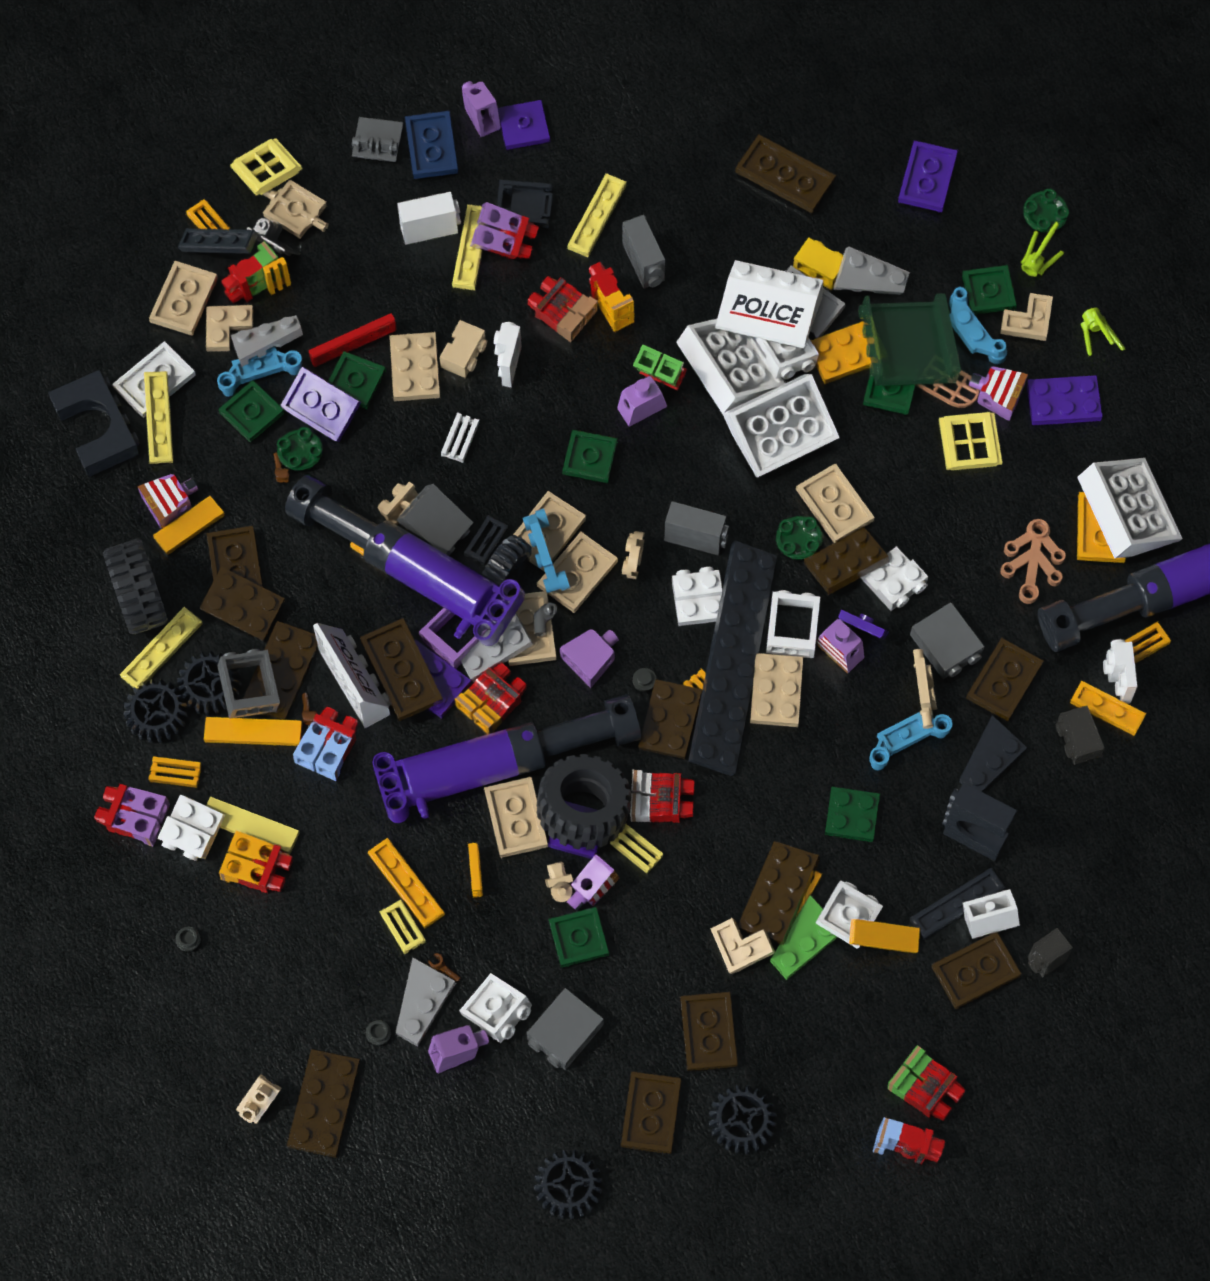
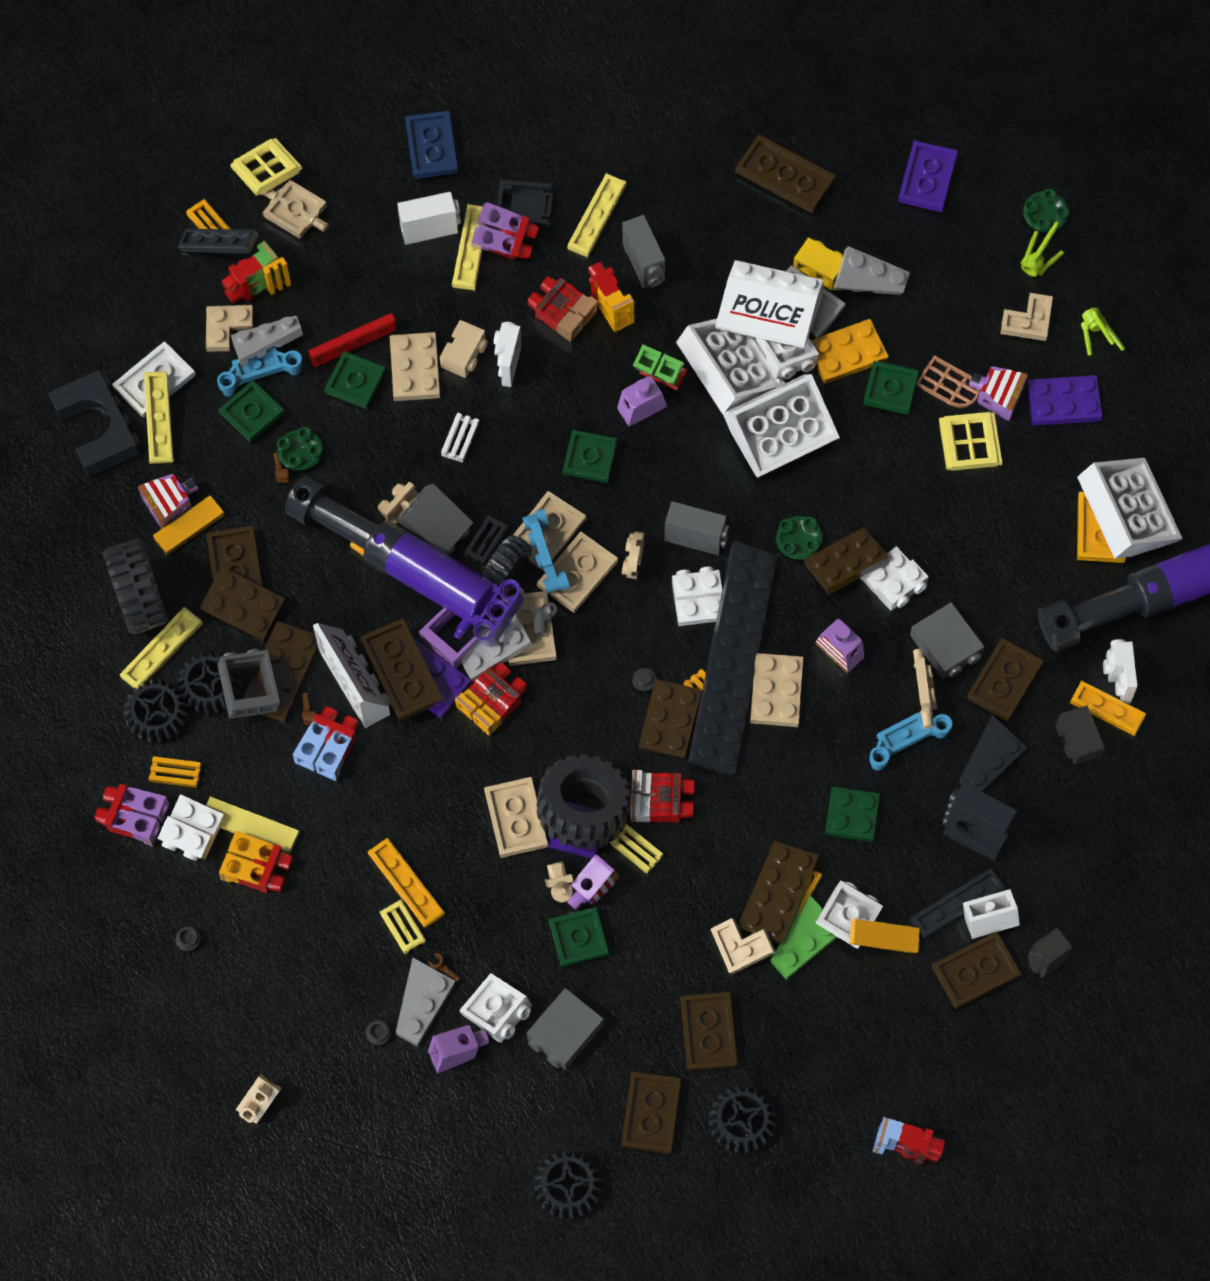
(183, 298): tan plate -> none
(253, 731): light orange tile -> none
(269, 232): dark grey hinge -> none
(320, 404): plate -> none
(323, 1103): dark brown plate -> none
(377, 139): dark grey hinge -> none
(475, 870): light orange tile -> none
(479, 98): medium lavender torso -> none
(495, 757): dark purple piece -> none
(523, 125): dark purple plate -> none
(590, 655): medium lavender torso -> none
(793, 646): white window -> none
(835, 503): tan plate -> none
(864, 623): dark purple plate -> none
(910, 342): clear green panel -> none
(925, 1084): hips -> none
(972, 331): dark azure plate -> none
(989, 290): dark green plate -> none
(1034, 557): nougat plant -> none
(1161, 634): light orange tile -> none

